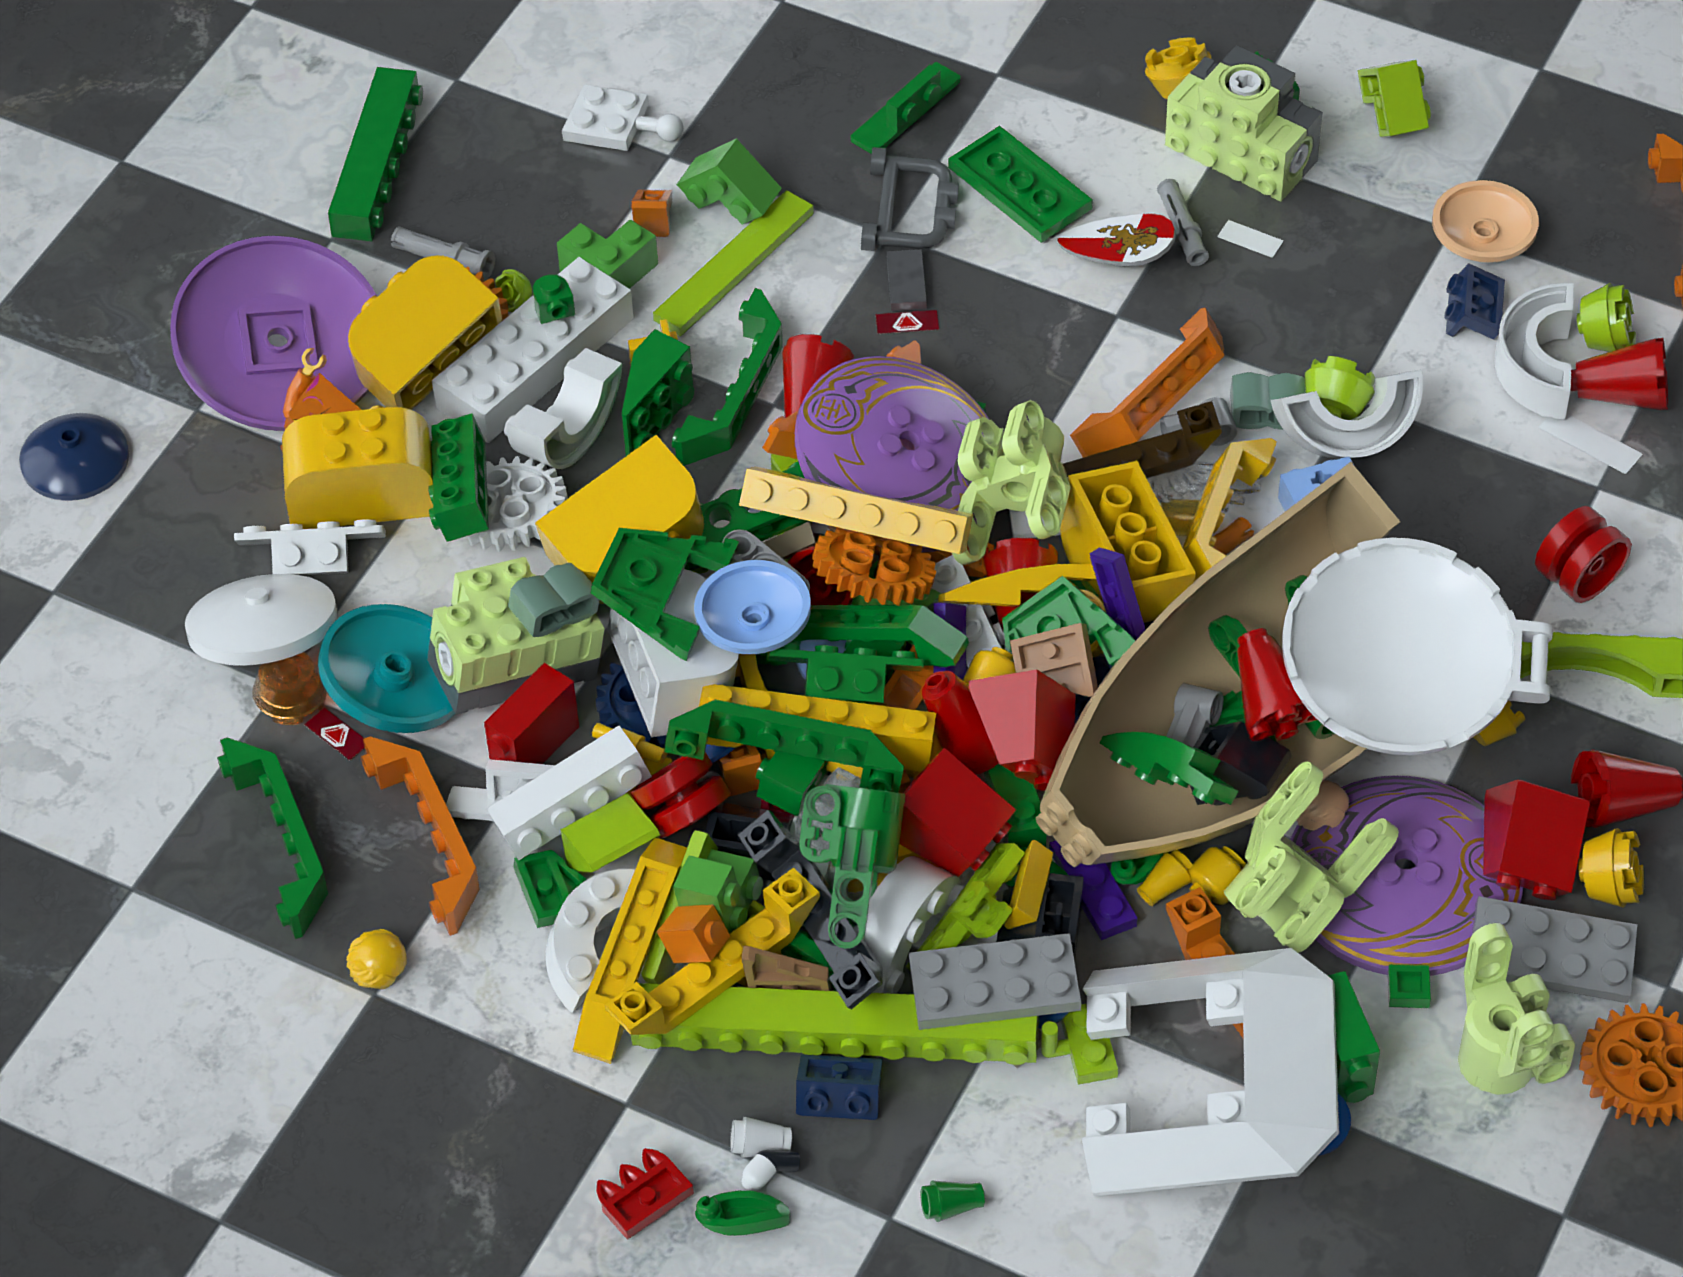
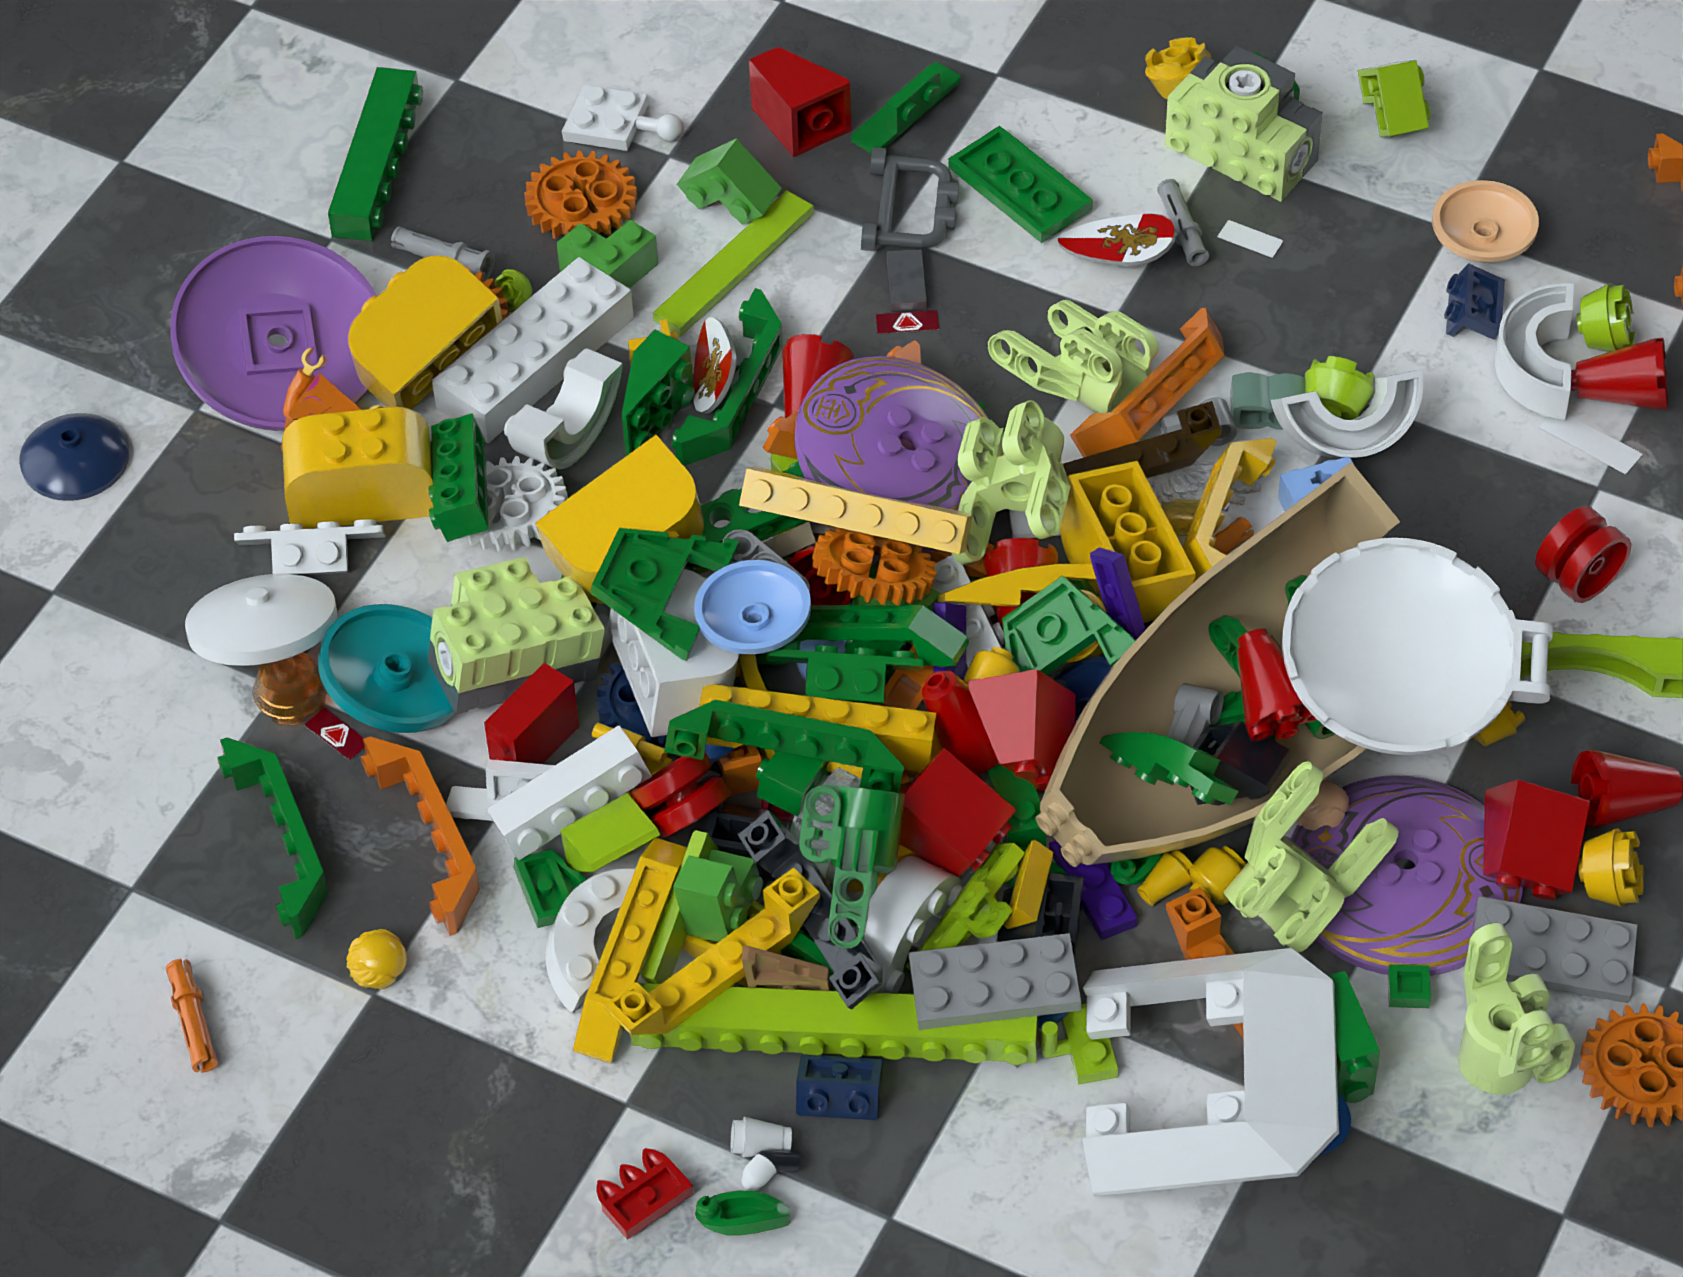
(187, 1002): none -> orange pin
(553, 298): green plate -> none
(553, 599): sand green brick -> none
(580, 192): none -> orange gear
(652, 210): orange slope -> none
(693, 933): orange brick -> none
(713, 365): none -> shield
(799, 100): none -> red slope
(948, 1199): green cone -> none
(1061, 655): medium nougat wing -> none
(1093, 367): none -> yellowish green piece

